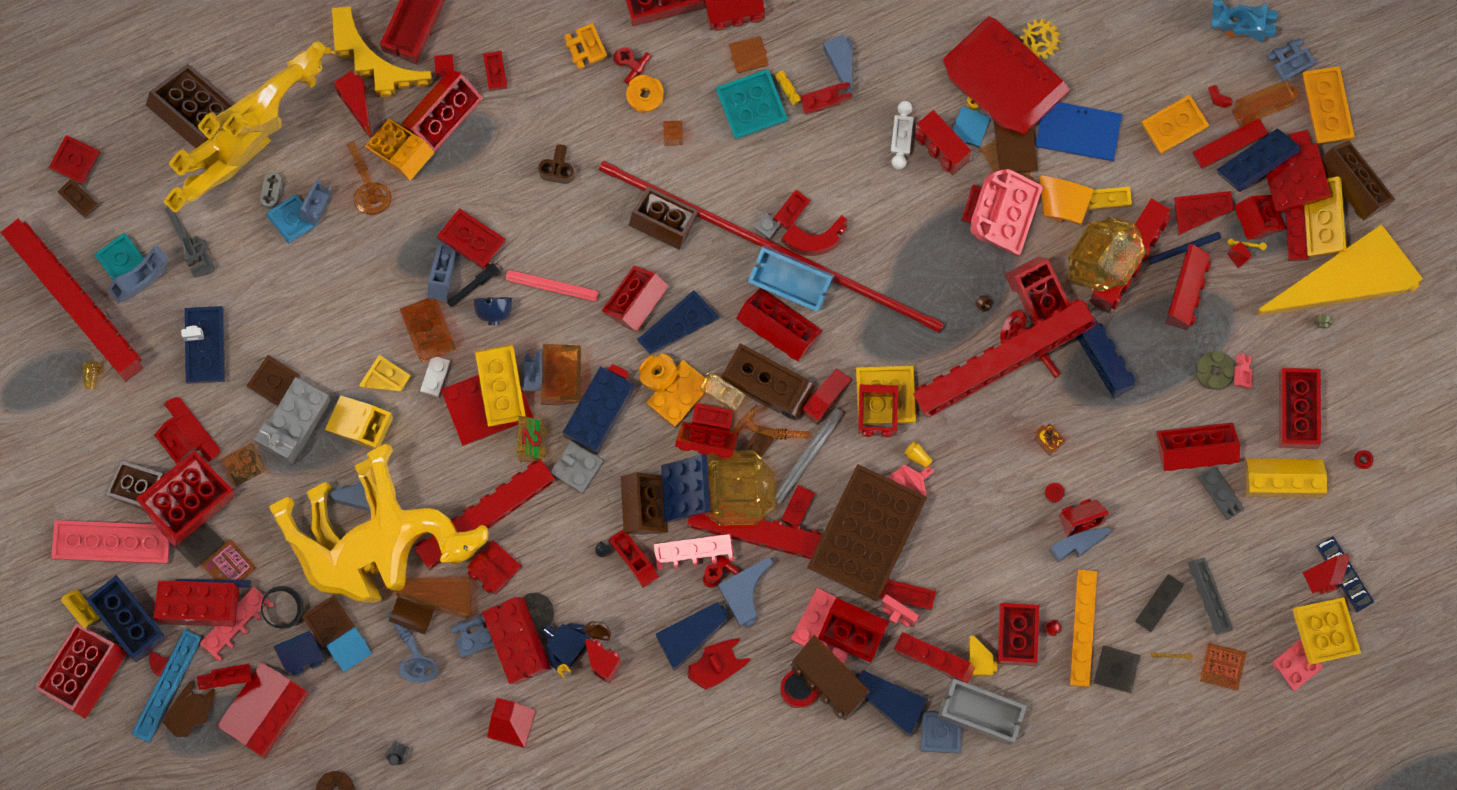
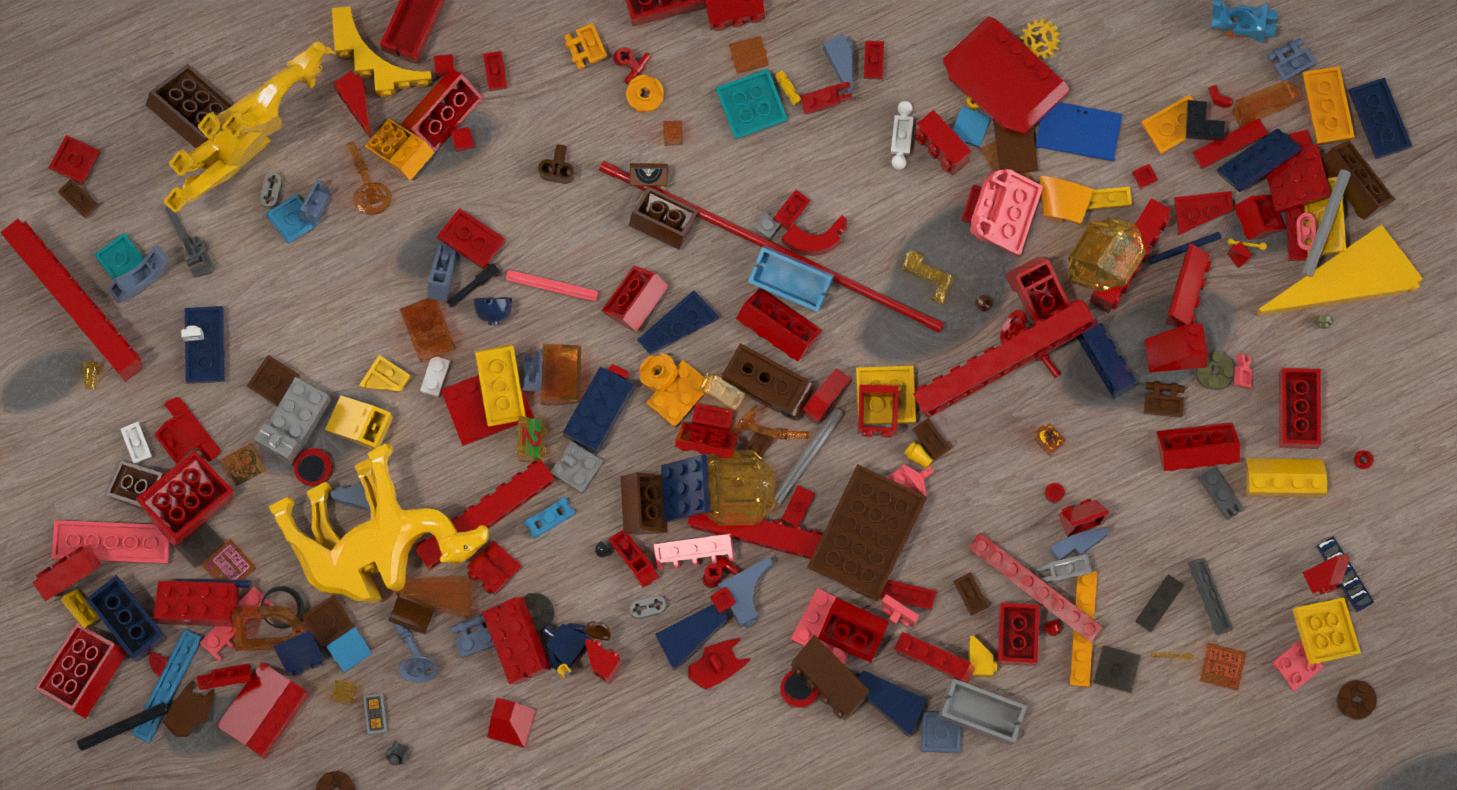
(66, 572): none -> red brick
(122, 726): none -> black axle
(136, 443): none -> white plate
(239, 626): none -> clear orange window
(312, 467): none -> tile
(343, 692): none -> clear yellow brick
(375, 714): none -> tile
(462, 139): none -> red slope
(549, 518): none -> dark azure plate
(648, 174): none -> panel
(649, 611): none -> light grey beam
(722, 600): none -> red tile
(873, 60): none -> red plate
(913, 265): none -> clear yellow beam
(931, 439): none -> reddish brown plate
(970, 594): none -> reddish brown plate
(1035, 587): none -> plate
(1066, 568): none -> light grey hinge
(1144, 176): none -> red tile
(1164, 405): none -> reddish brown plate
(1177, 349): none -> red slope
(1198, 127): none -> black plate
(1305, 233): none -> coral plate
(1326, 223): none -> light grey axle
(1352, 710): none -> reddish brown plate
(1380, 118): none -> dark blue plate

